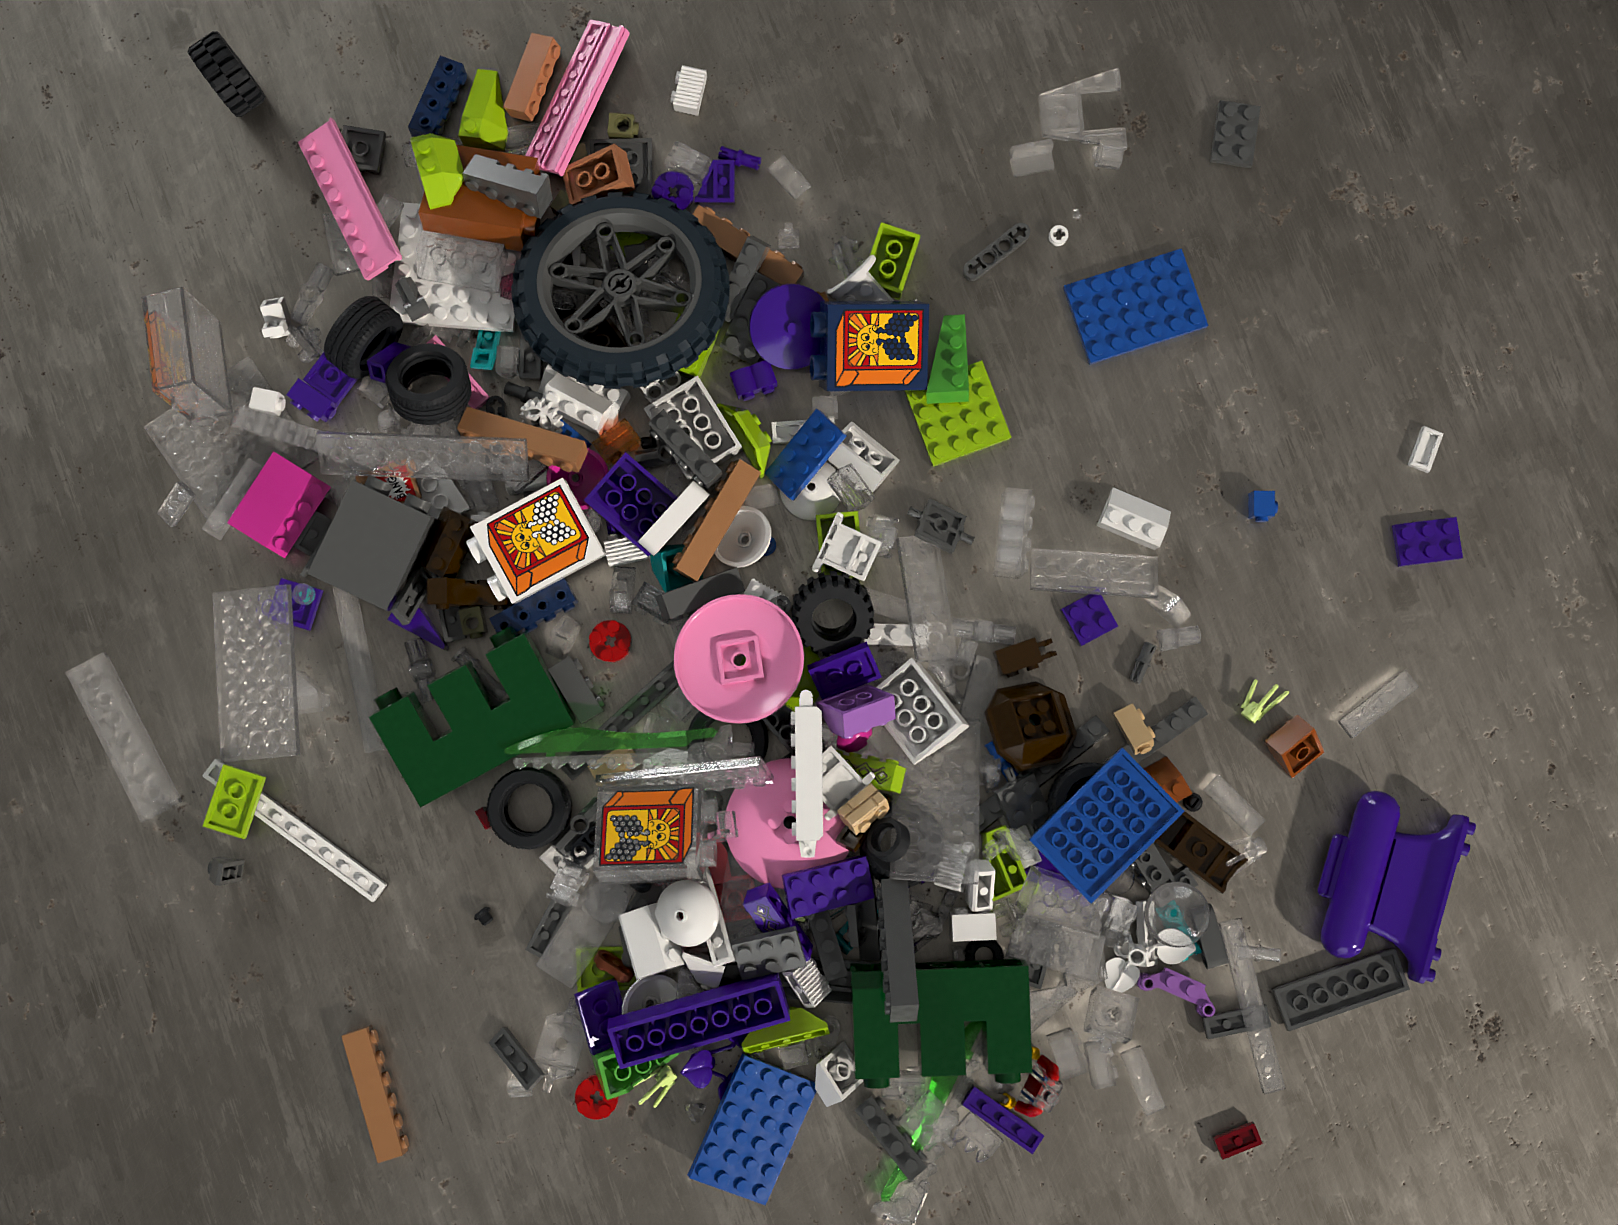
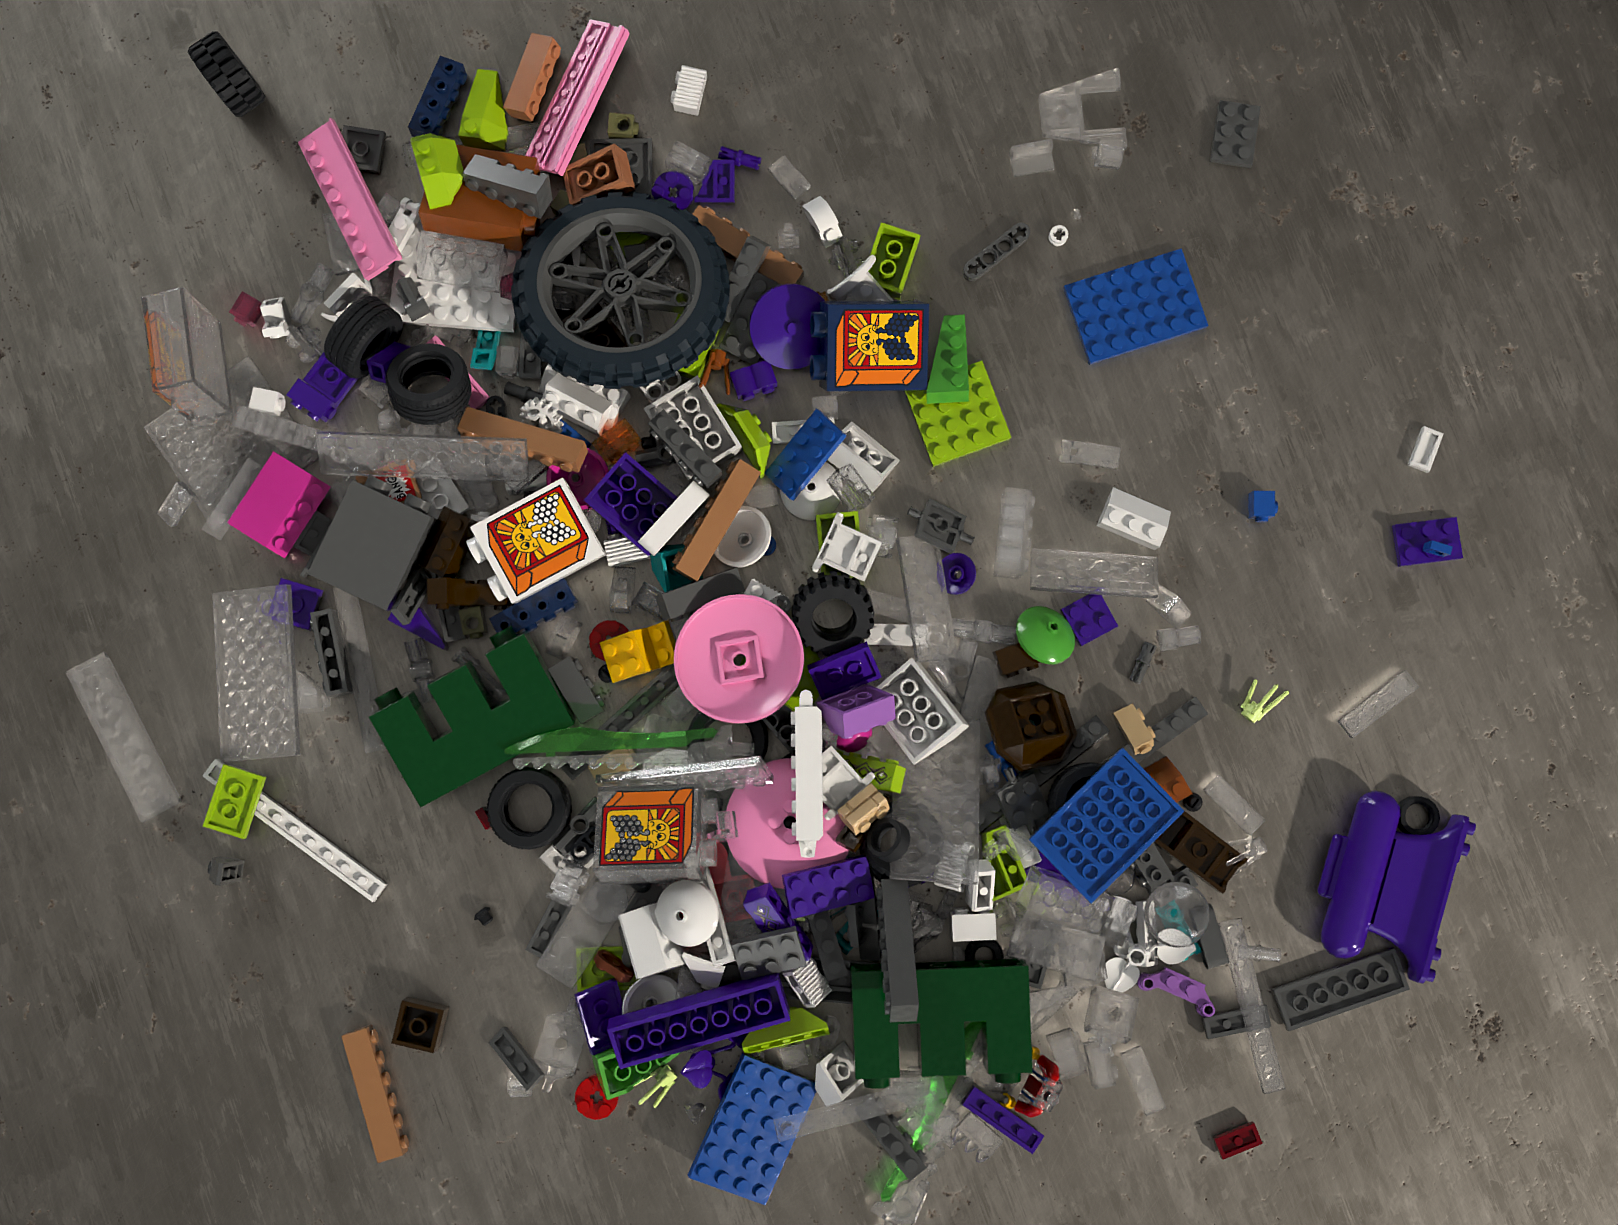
(246, 310): none -> clear pink brick
(304, 594): clear tile -> none
(331, 653): none -> dark grey brick
(345, 295): none -> white piece
(402, 224): none -> white plate
(420, 1024): none -> dark brown brick
(604, 675): none -> black piece
(639, 651): none -> yellow bracket
(716, 360): none -> dark orange plant
(823, 220): none -> white brick
(860, 1108): none -> clear plate
(952, 565): none -> dark purple dish
(1045, 635): none -> bright green dish
(1090, 454): none -> clear plate
(1295, 745): dark orange slope -> none
(1433, 812): none -> black tyre
(1437, 548): none -> blue tile

